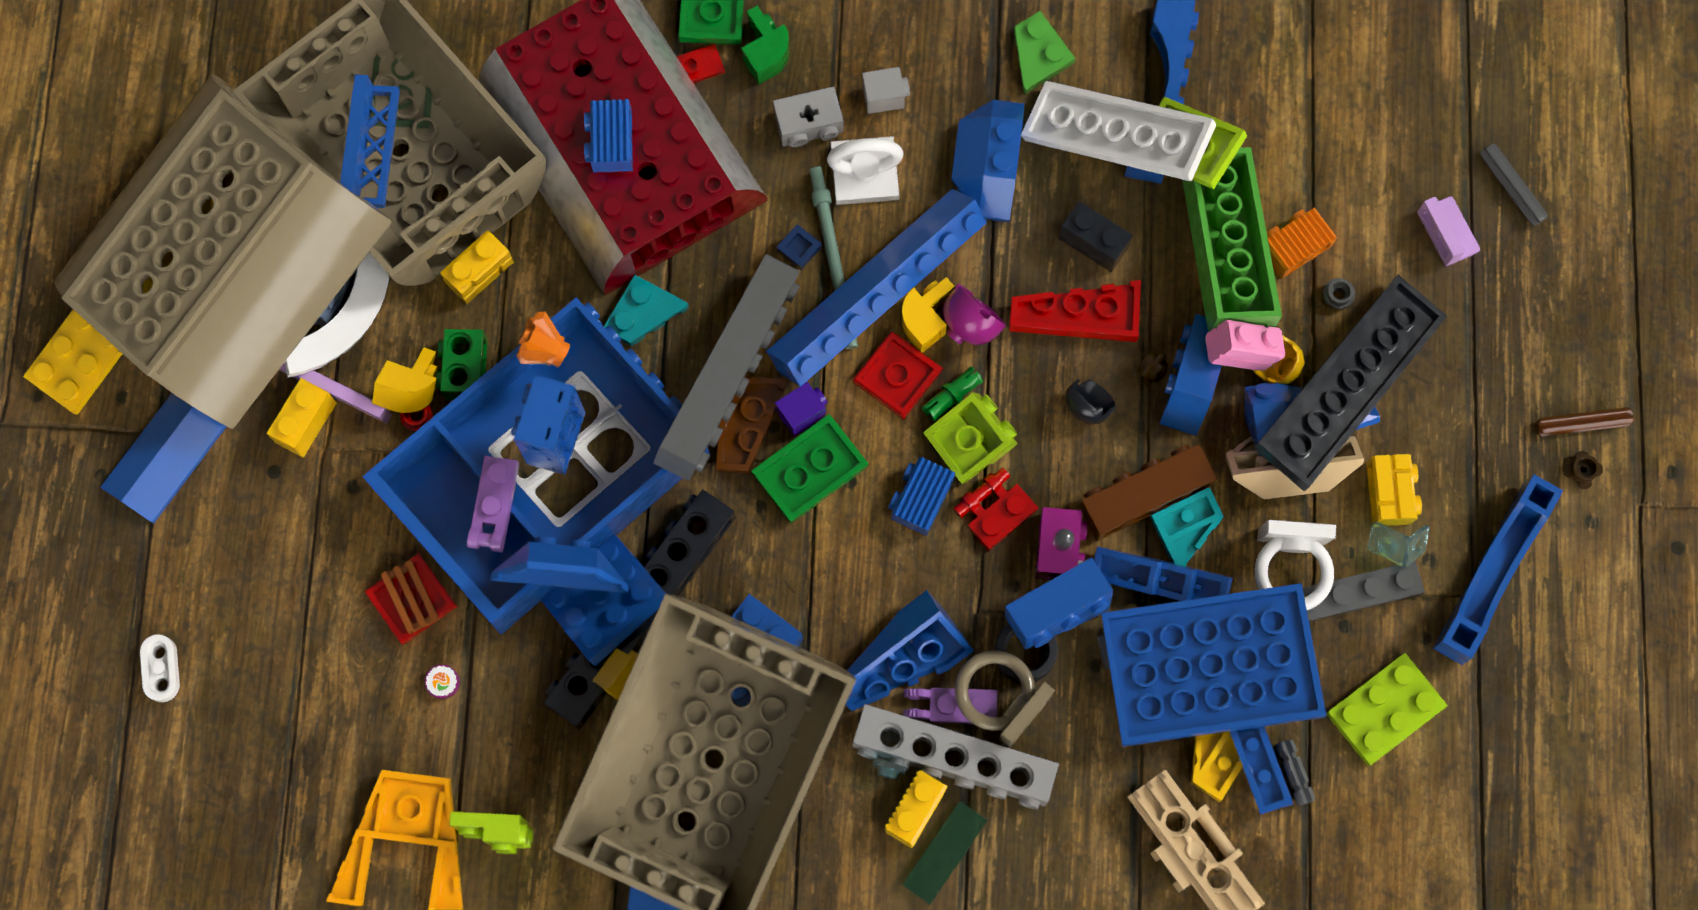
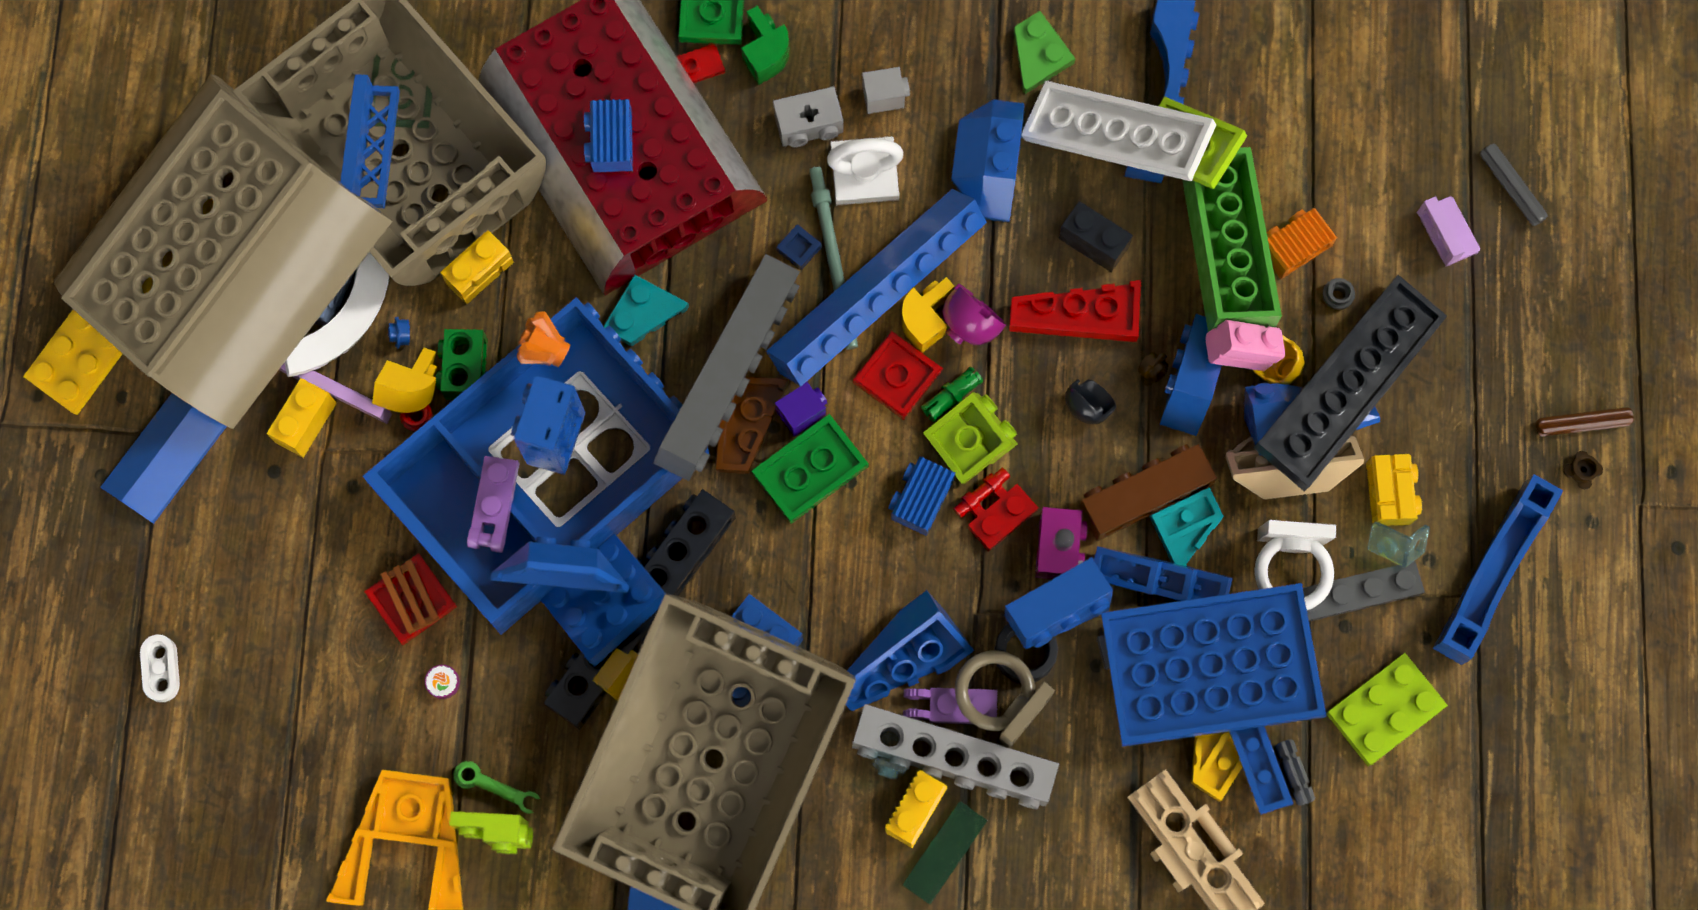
(399, 332): none -> blue plate
(492, 785): none -> bright green brick

